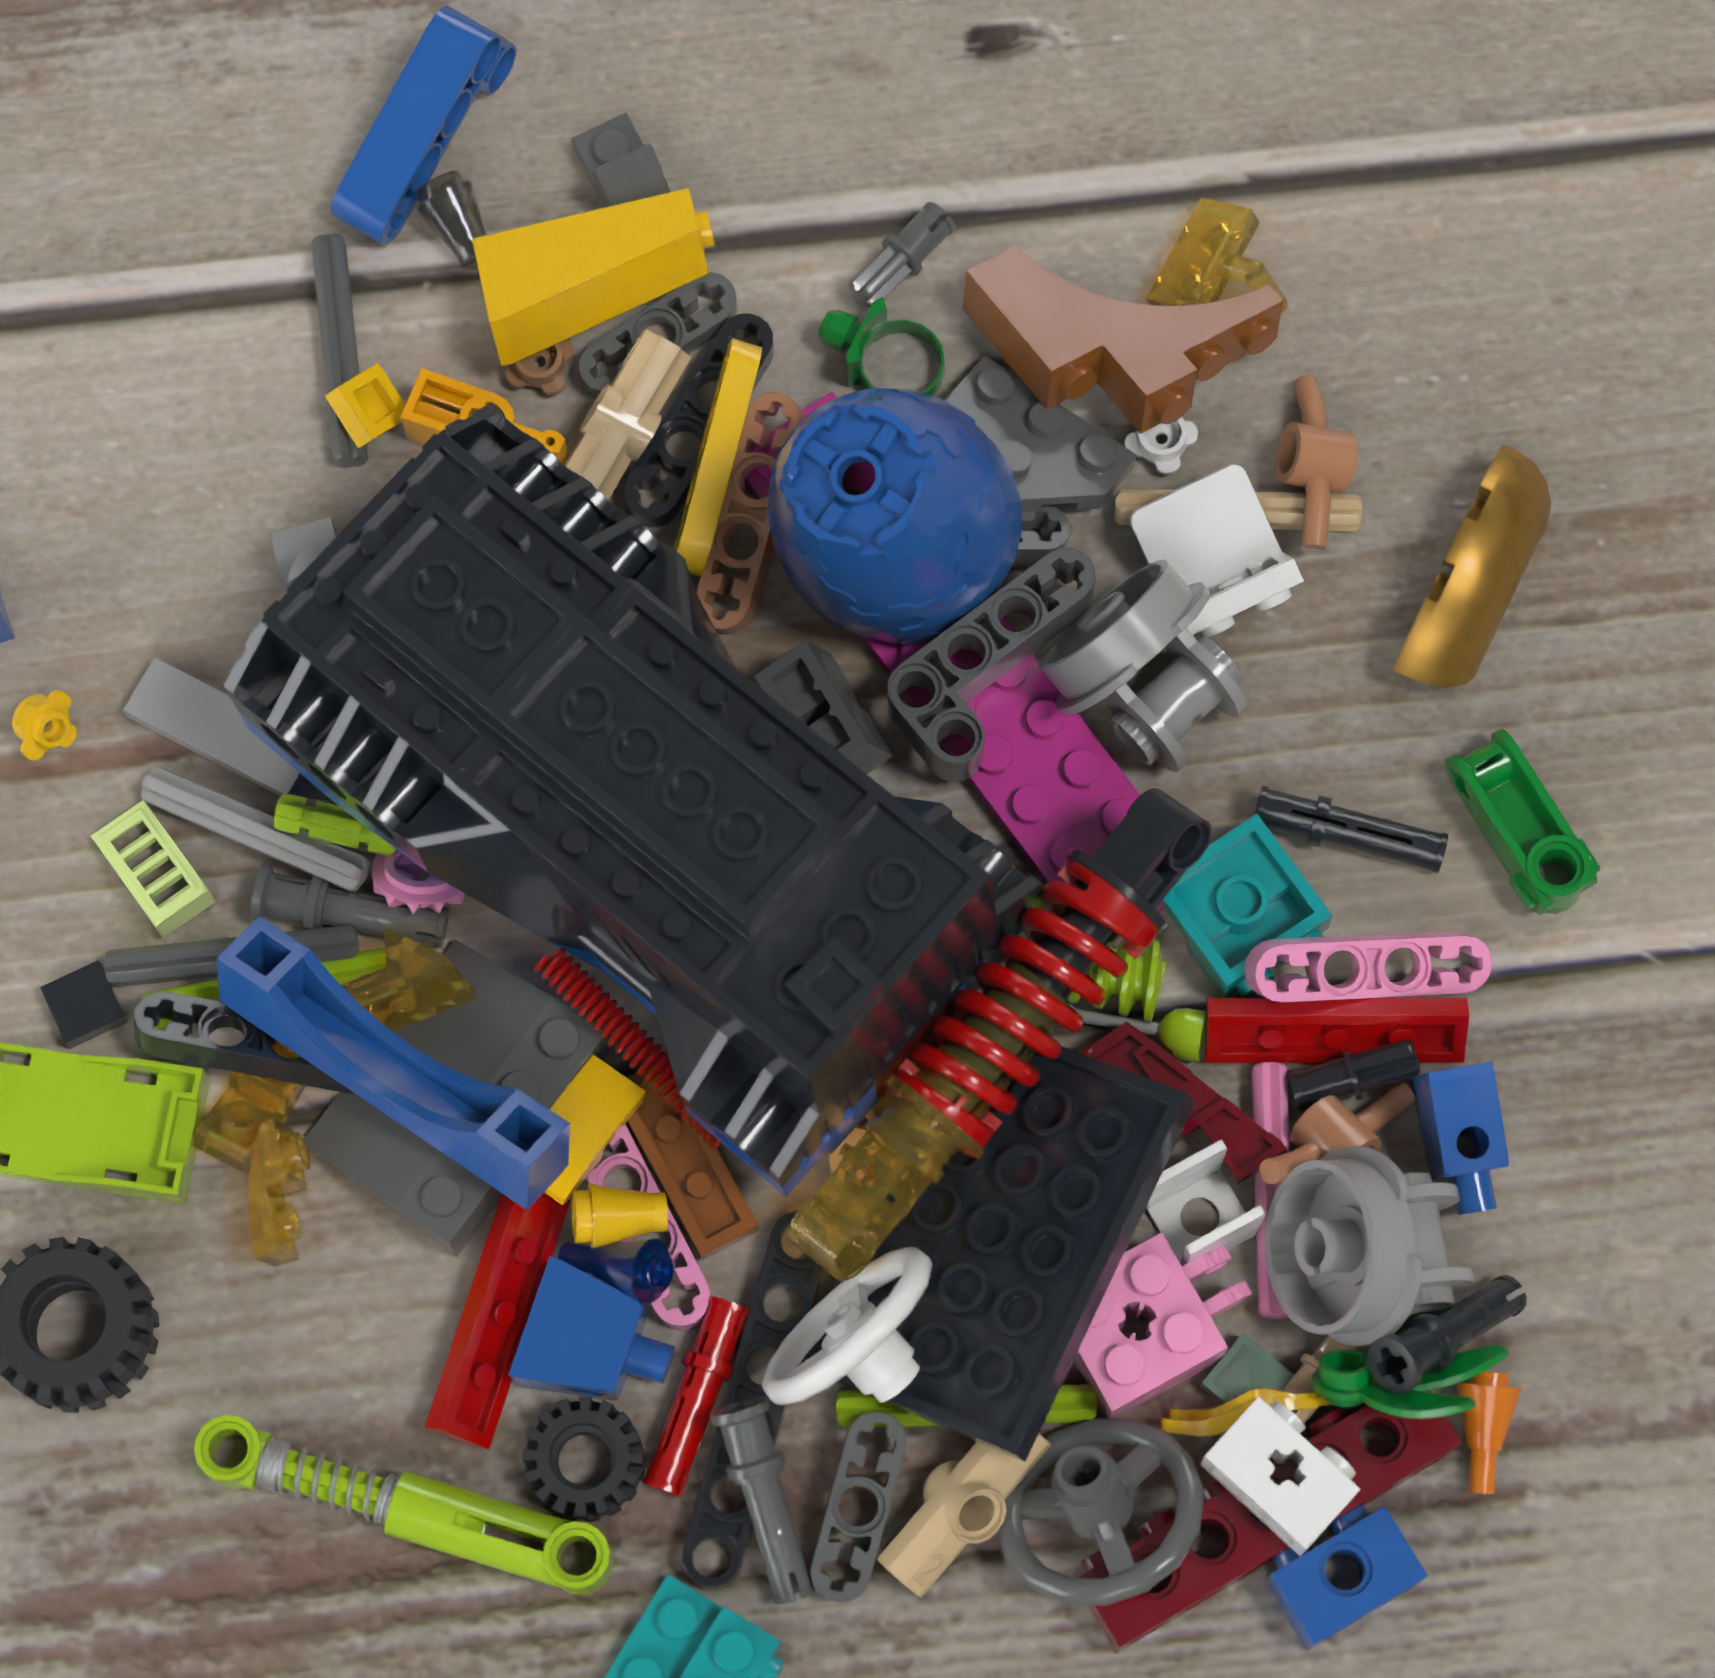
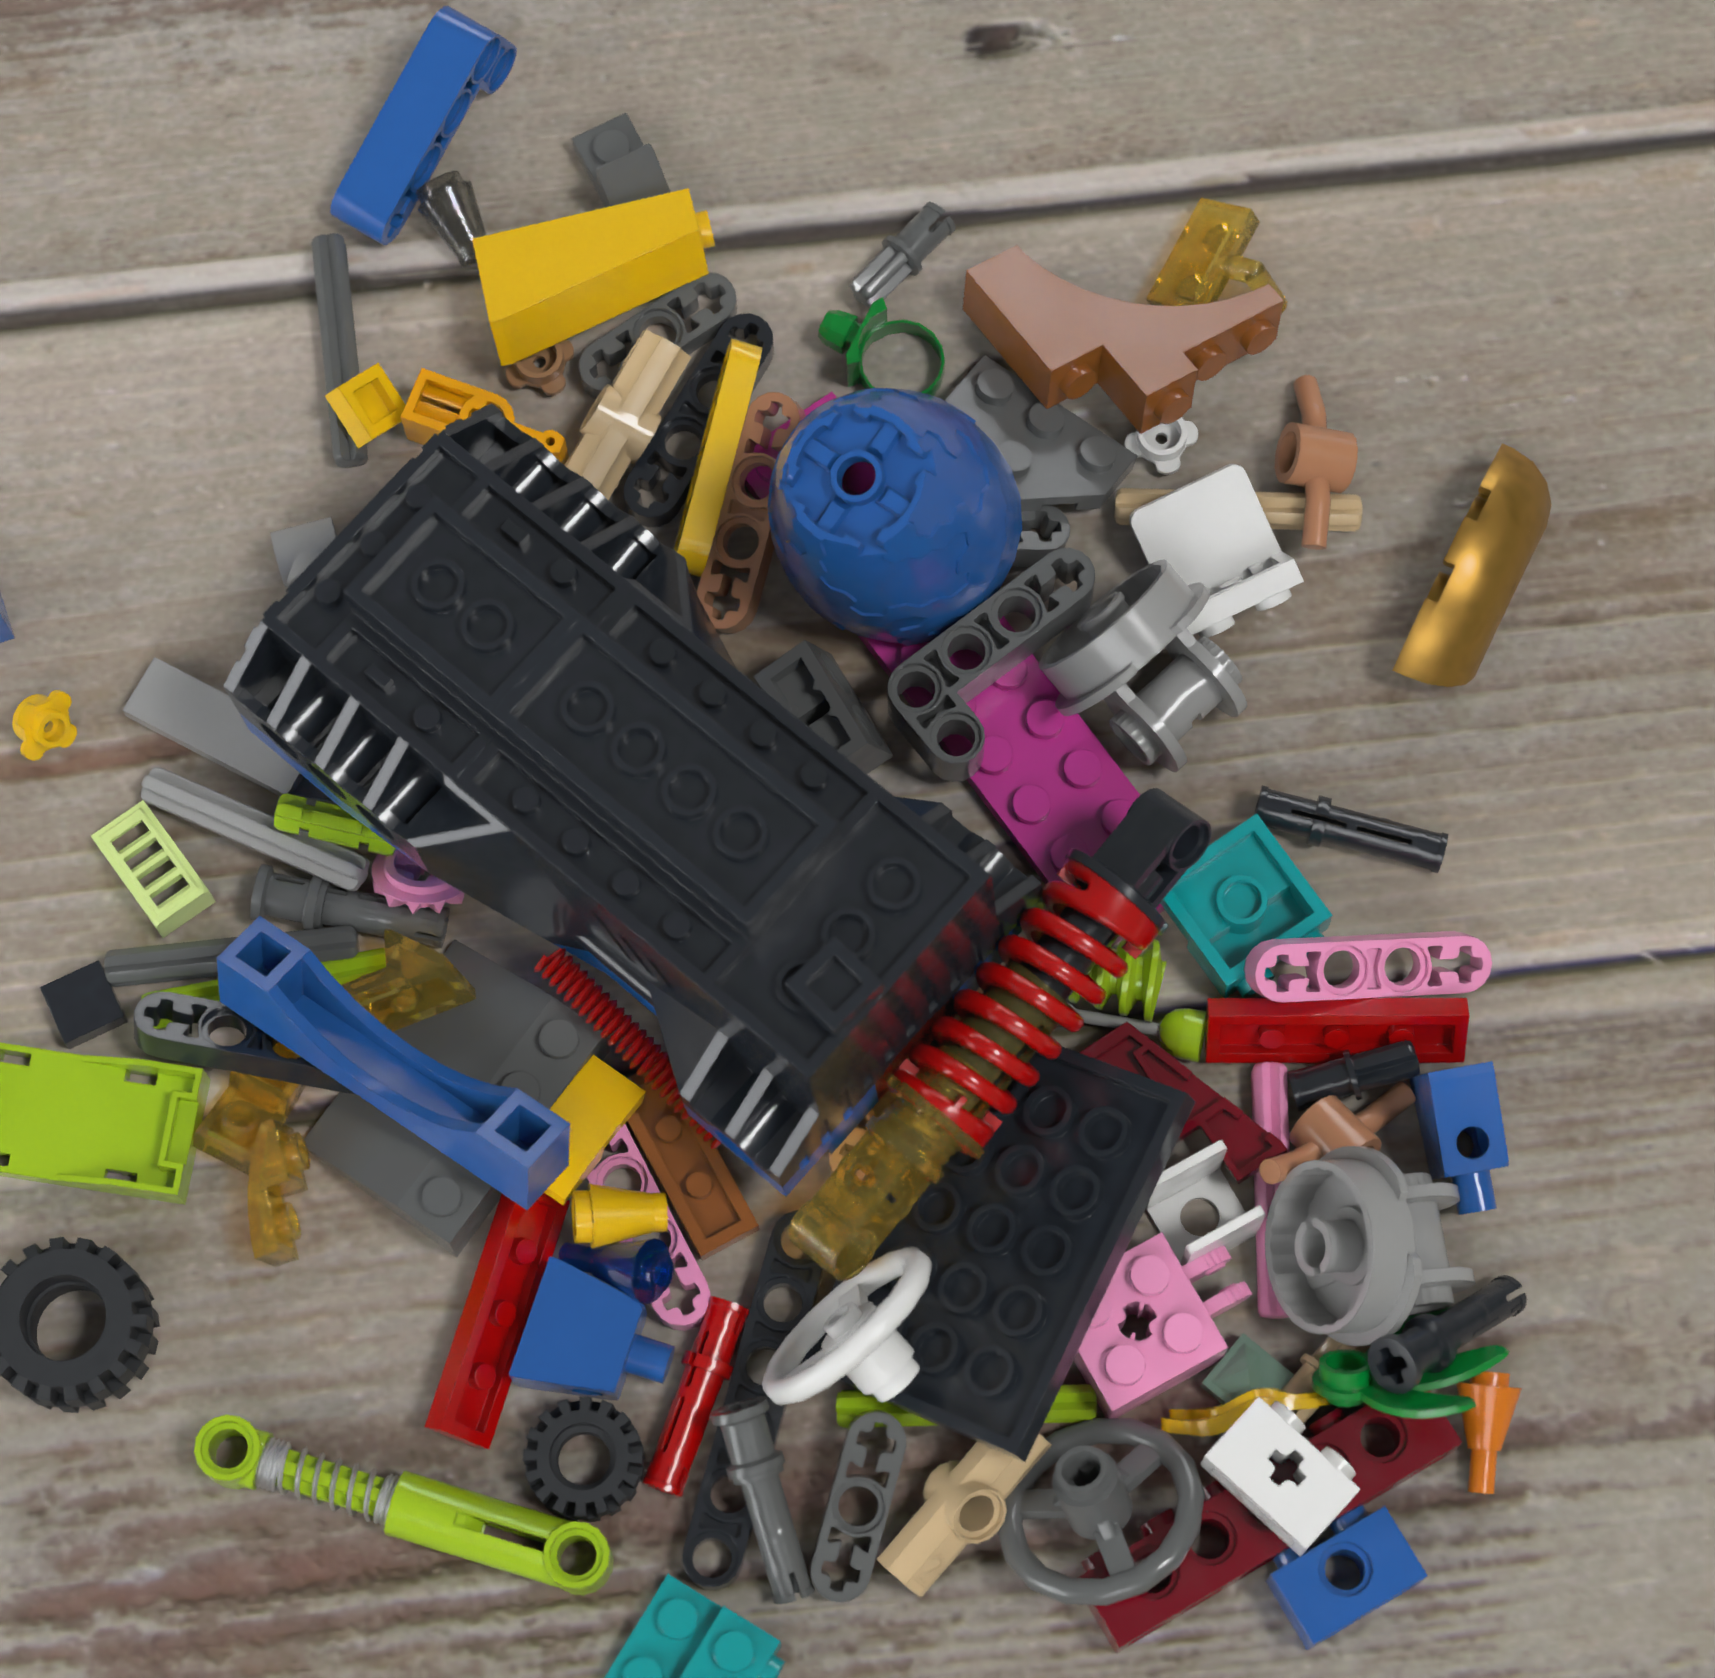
(1522, 823): green piece -> none

